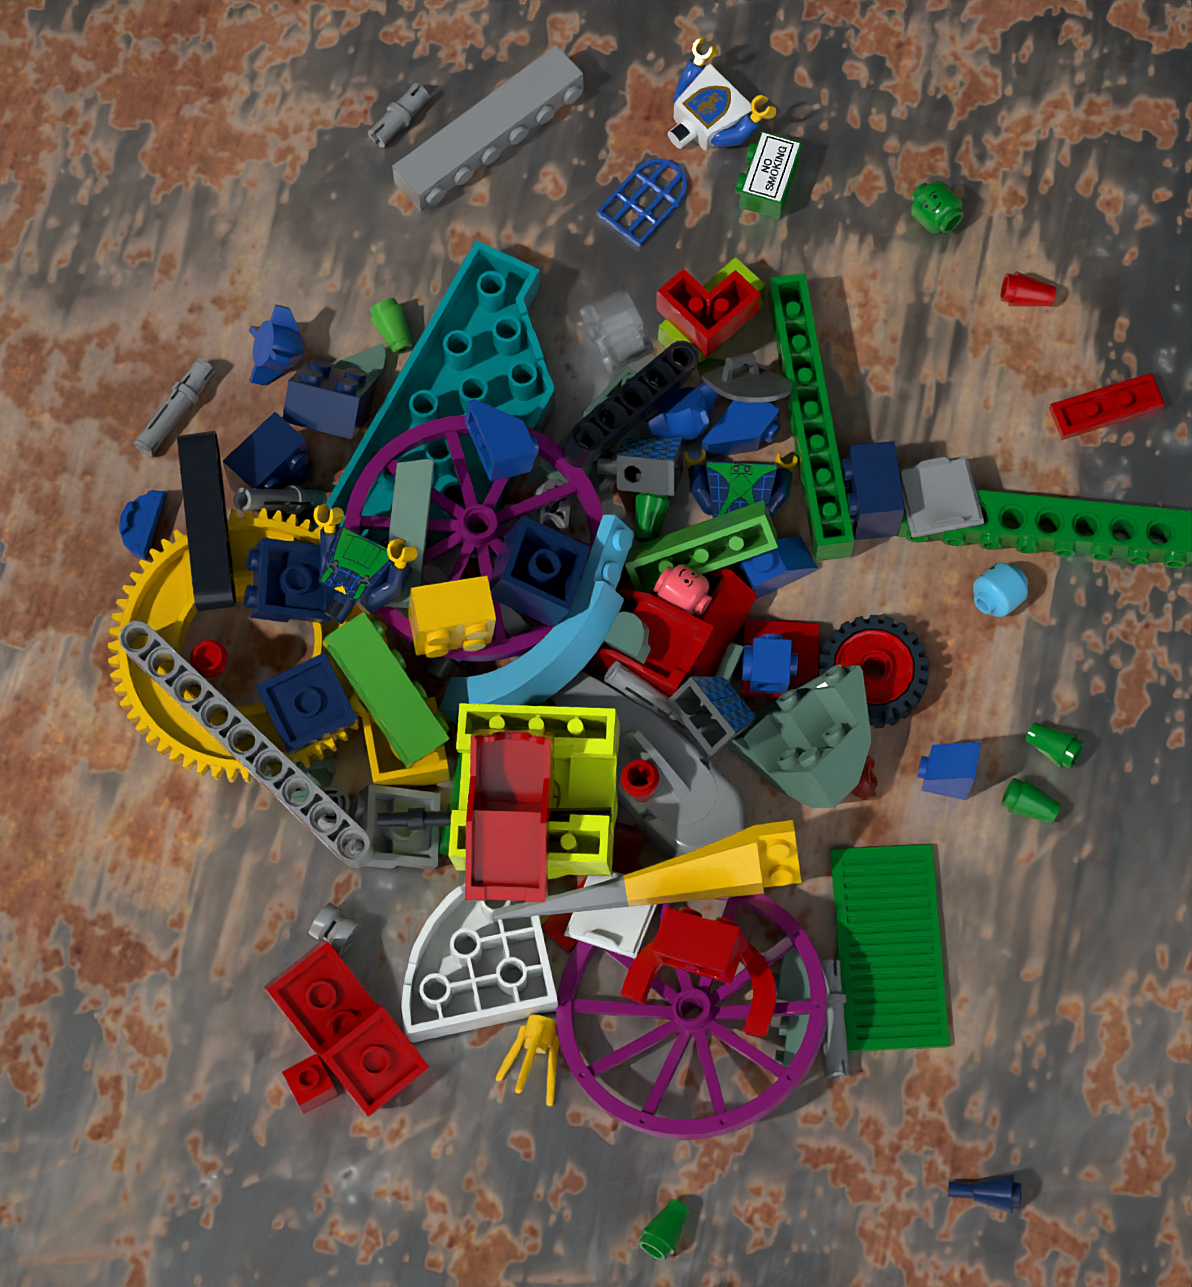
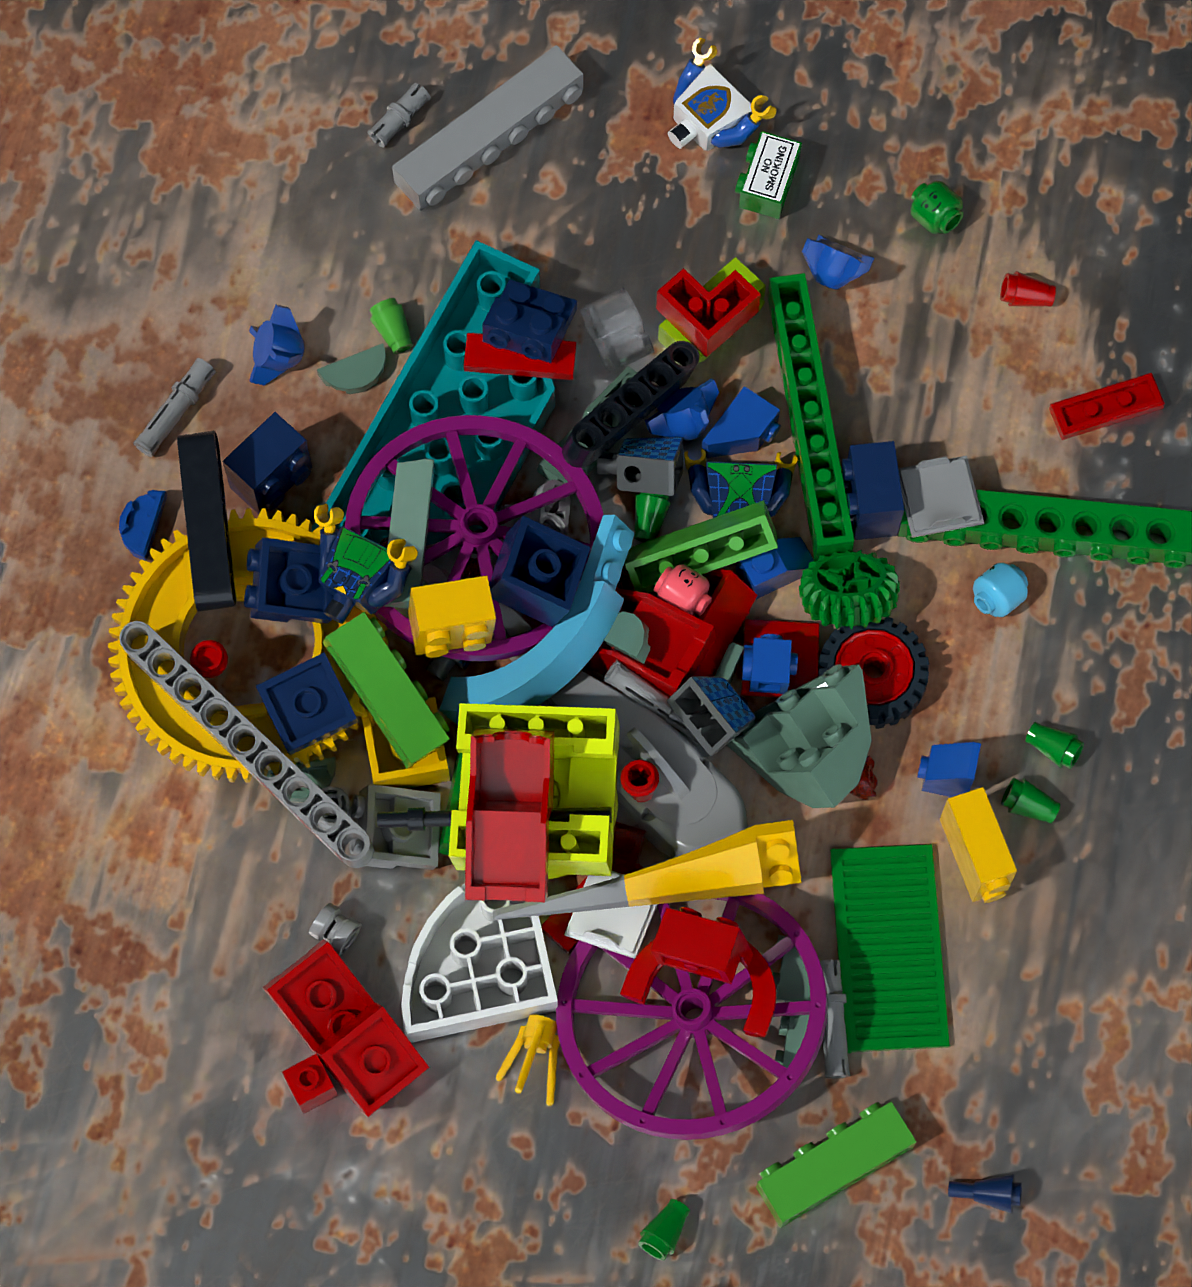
(290, 499): light grey pin -> none
(329, 399): dark blue brick -> none
(487, 359): none -> red tile
(500, 441): blue slope -> none
(528, 321): none -> dark blue plate
(632, 201): blue window -> none
(742, 380): dark grey shield -> none
(834, 263): none -> blue piece
(834, 1164): none -> bright green brick
(849, 589): none -> green gear
(978, 845): none -> yellow brick

